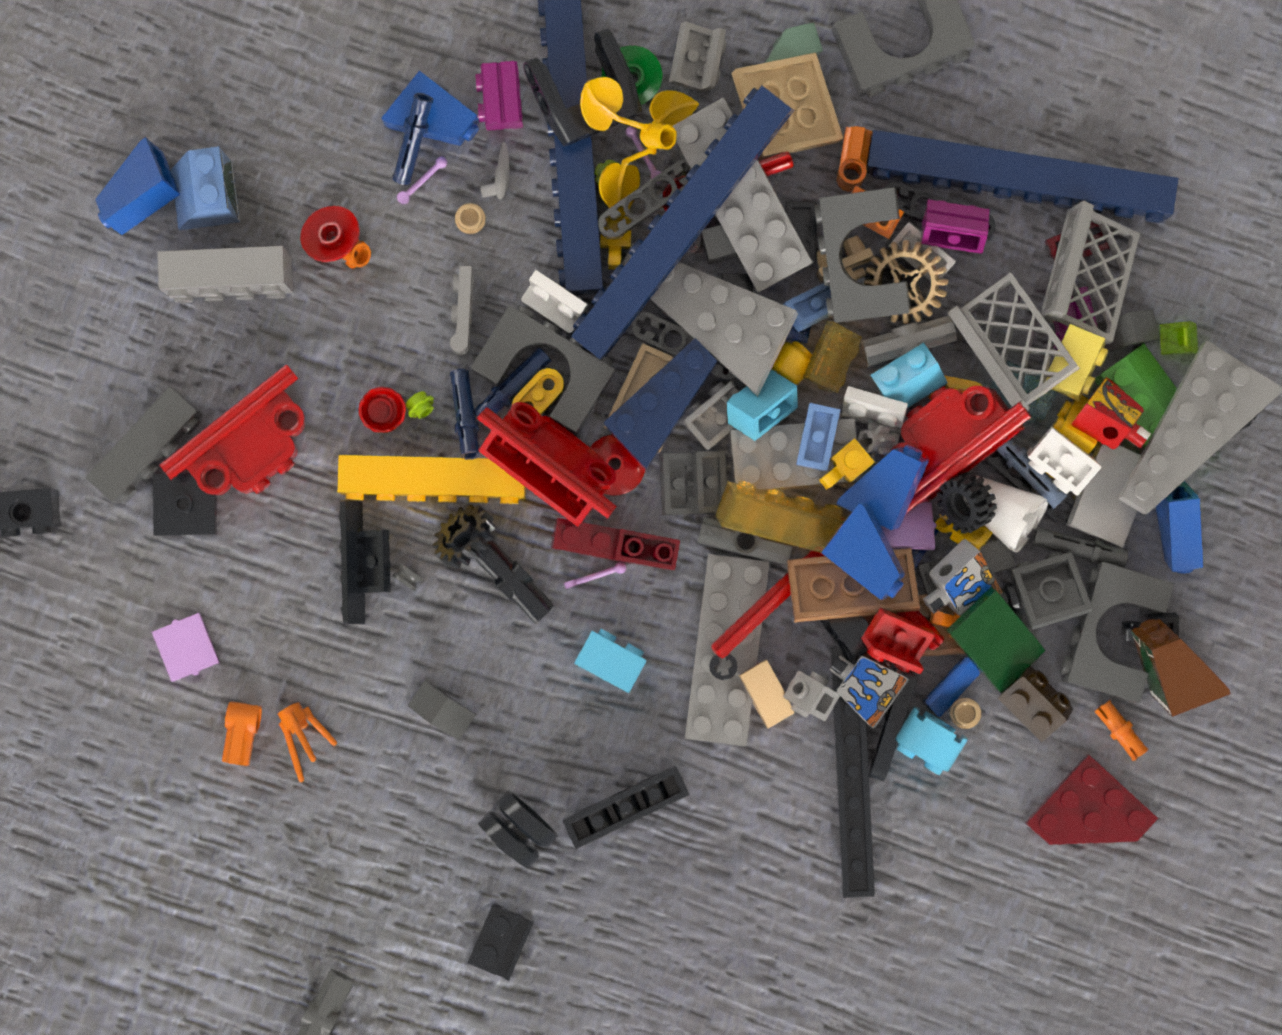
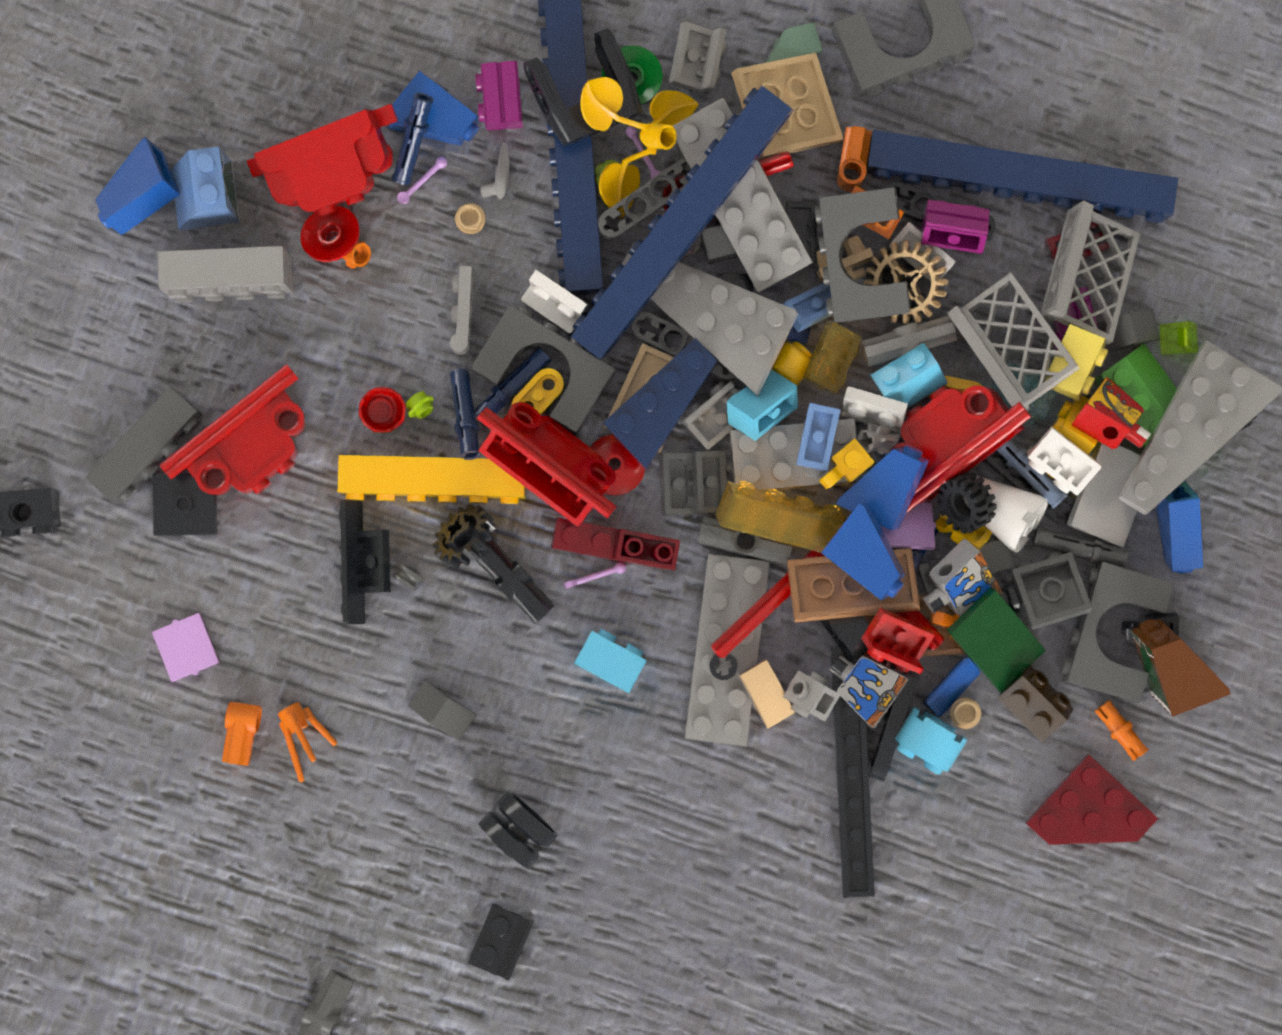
(328, 162): none -> red brick
(615, 245): yellow plate -> none
(625, 807): black brick -> none

